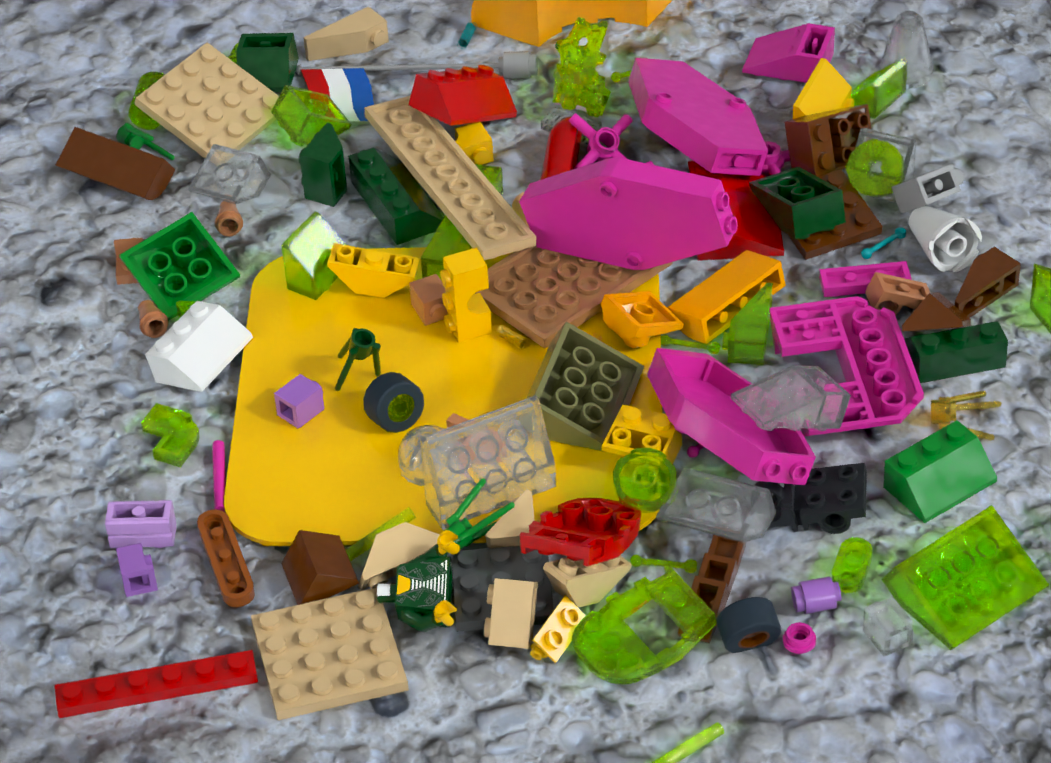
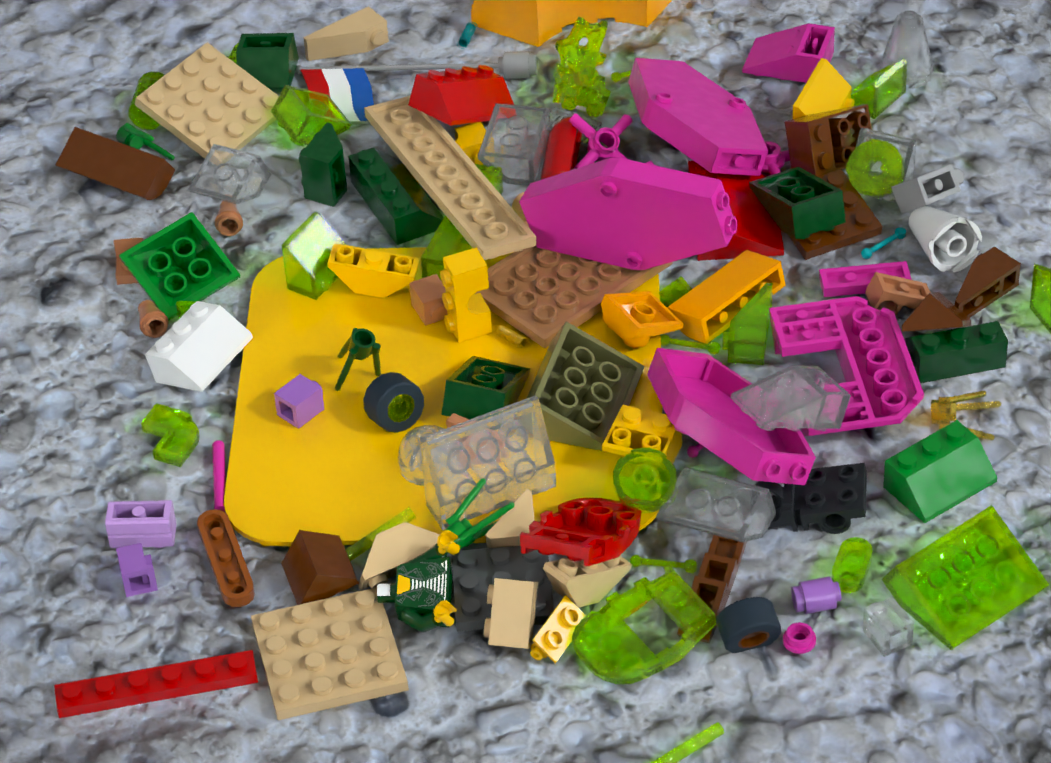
(482, 387): none -> dark green slope
(516, 142): none -> clear slope
(674, 291): none -> clear neon green slope

